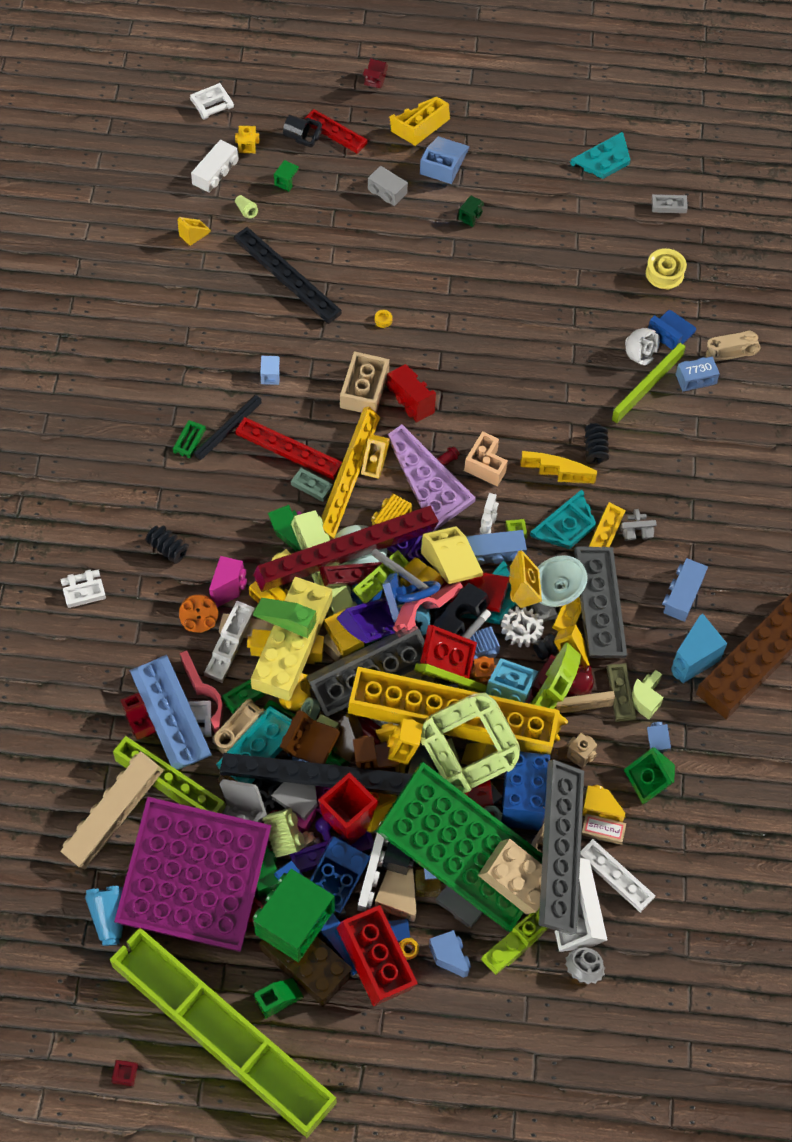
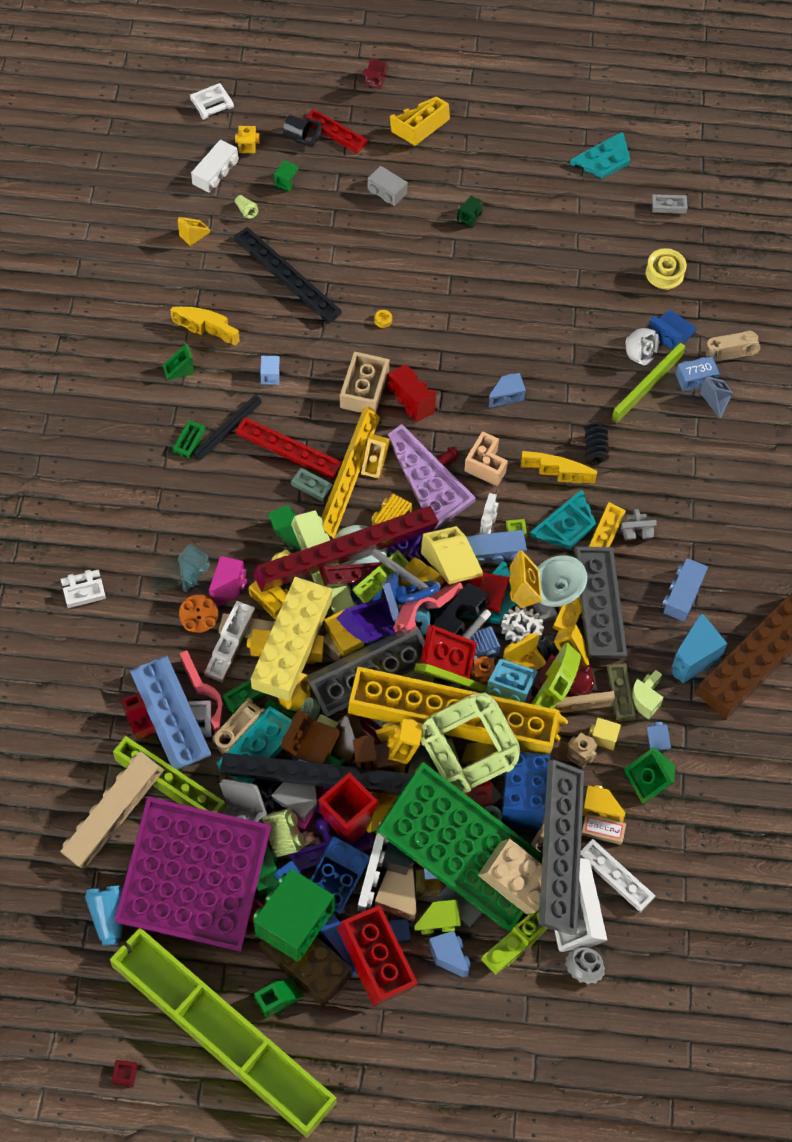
(167, 544): black piece -> none
(179, 364): none -> green slope
(192, 564): none -> clear light blue slope
(203, 320): none -> yellow slope
(287, 615): bright green slope -> none
(415, 948): yellow plate -> none
(439, 915): none -> lime slope
(443, 159): medium blue slope -> none
(507, 391): none -> medium blue slope
(525, 653): none -> yellow bracket
(604, 733): none -> light yellow brick
(716, 394): none -> sand blue slope

